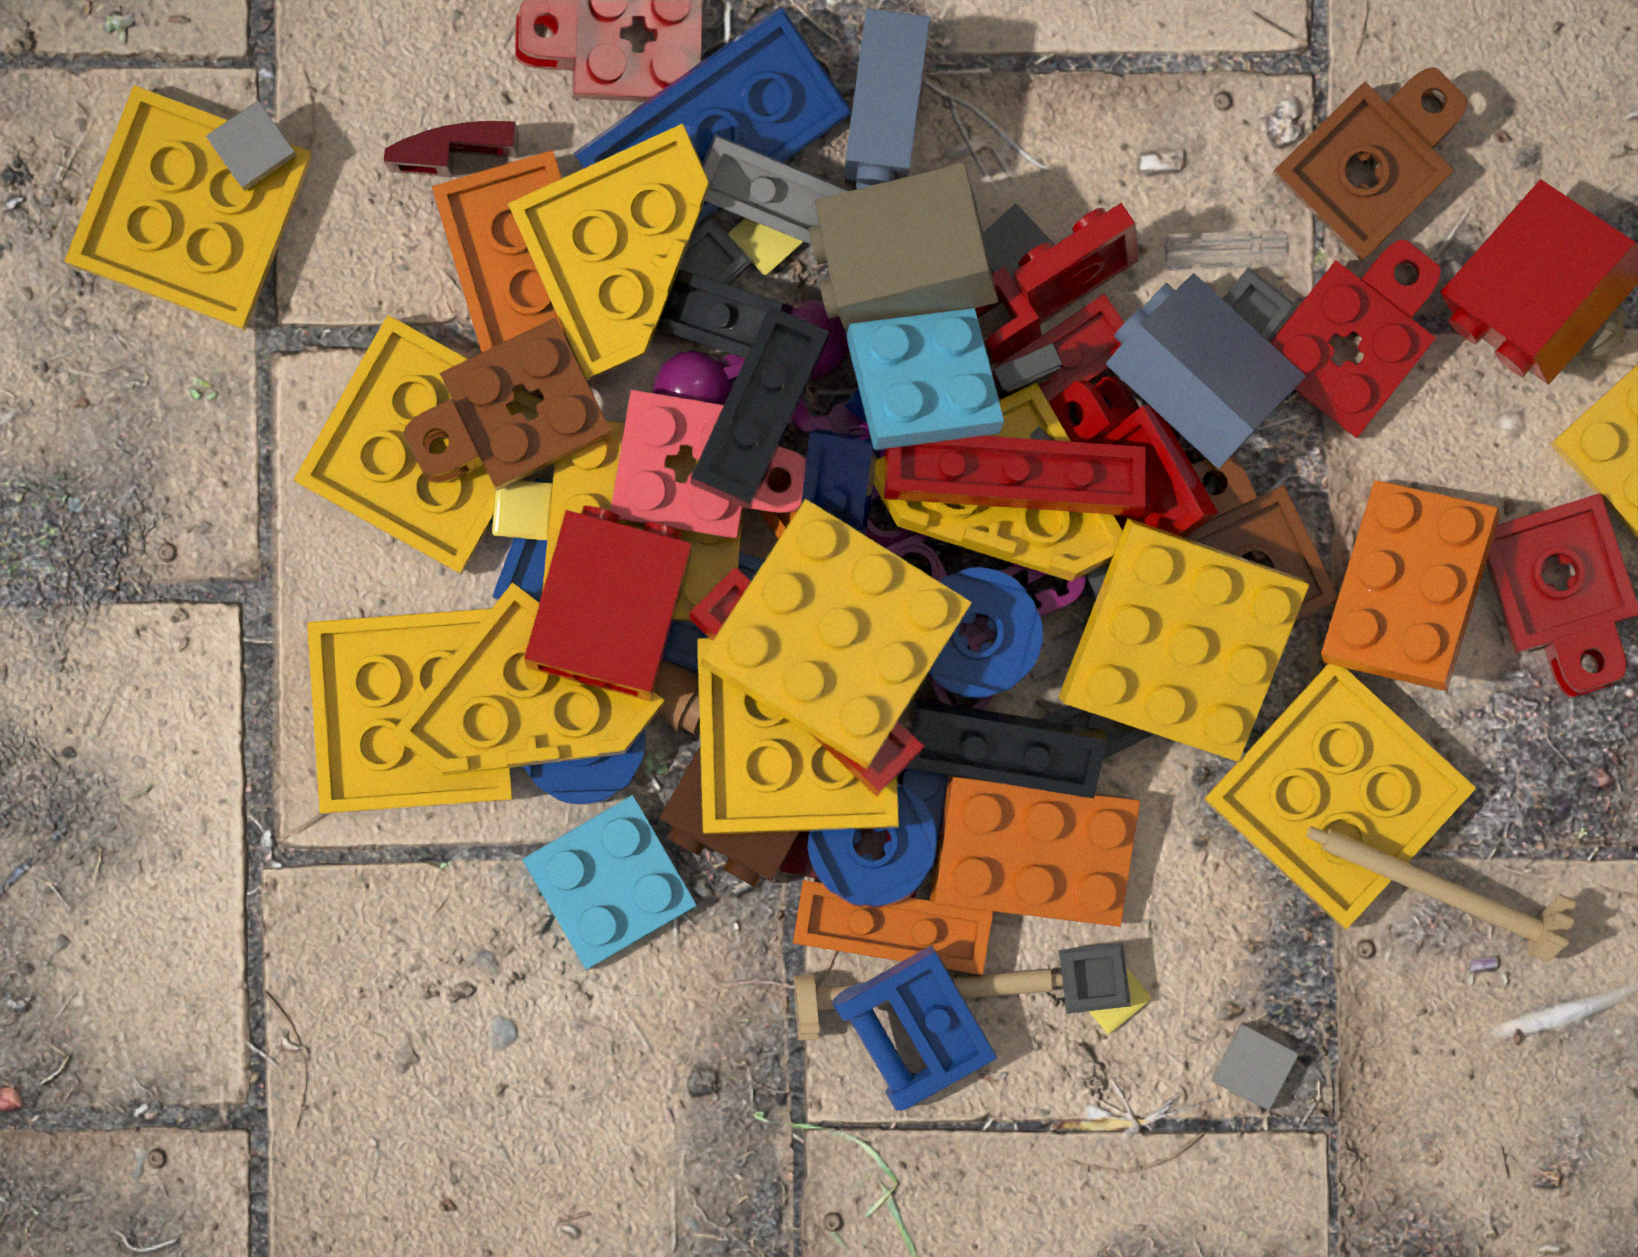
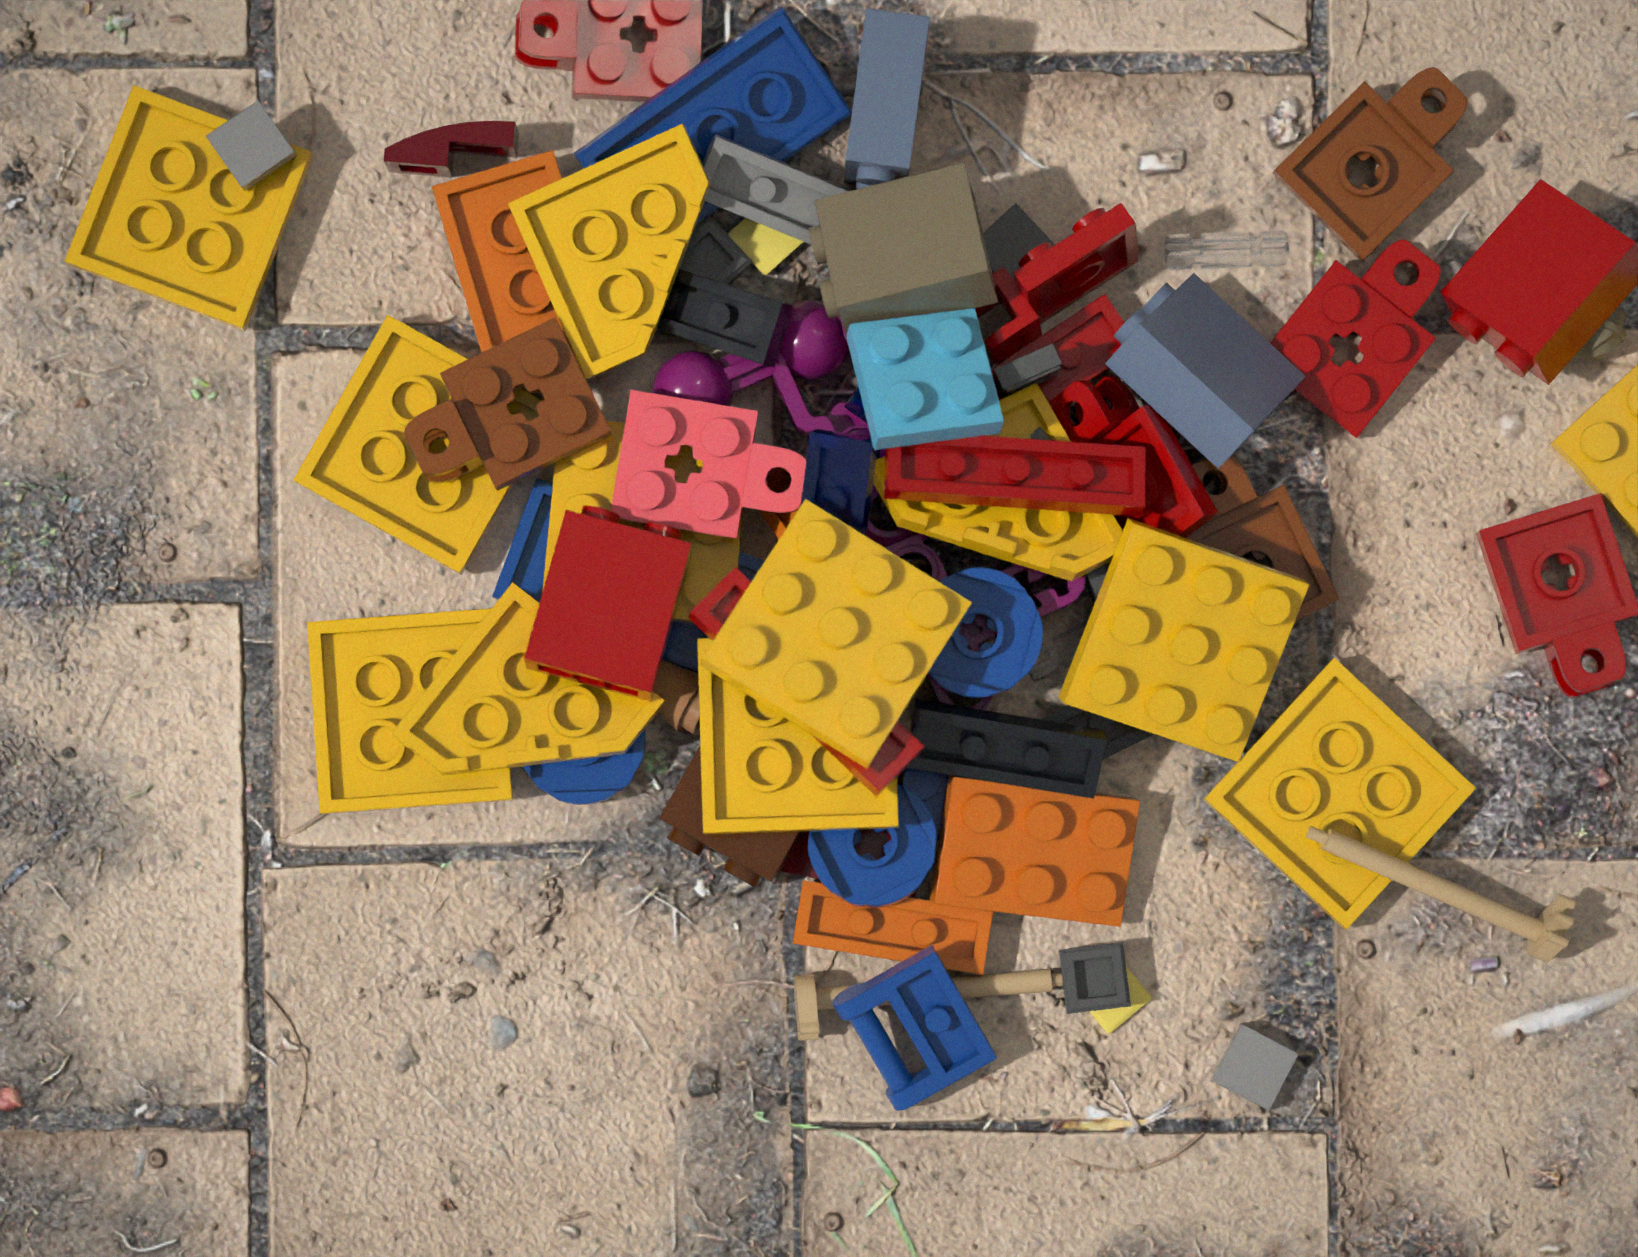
(523, 510): light yellow piece -> none
(609, 882): medium azure plate -> none
(759, 408): black plate -> none
(1259, 303): dark grey tile -> none
(1410, 585): orange plate -> none

